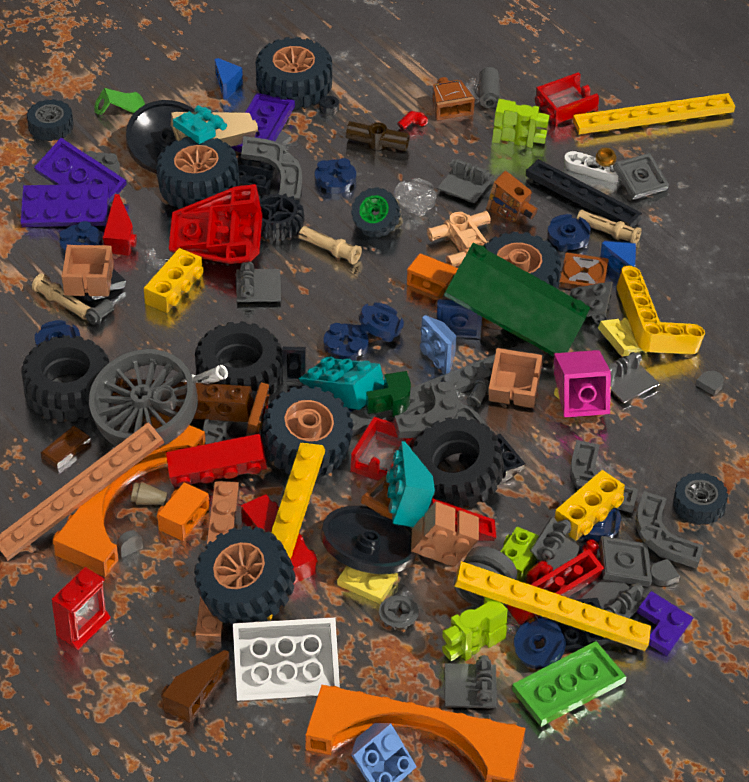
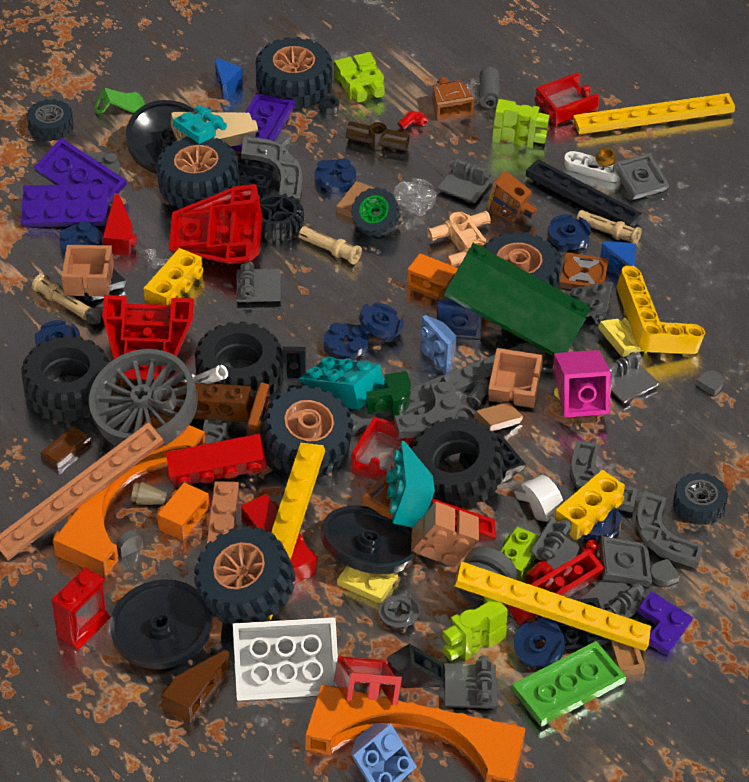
(146, 327): none -> red wedge
(160, 624): none -> black dish
(345, 205): none -> medium nougat tile
(359, 76): none -> lime hips
(366, 671): none -> red window
(416, 668): none -> black slope
(499, 416): none -> medium nougat tile
(542, 496): none -> white brick
(627, 658): none -> medium nougat tile

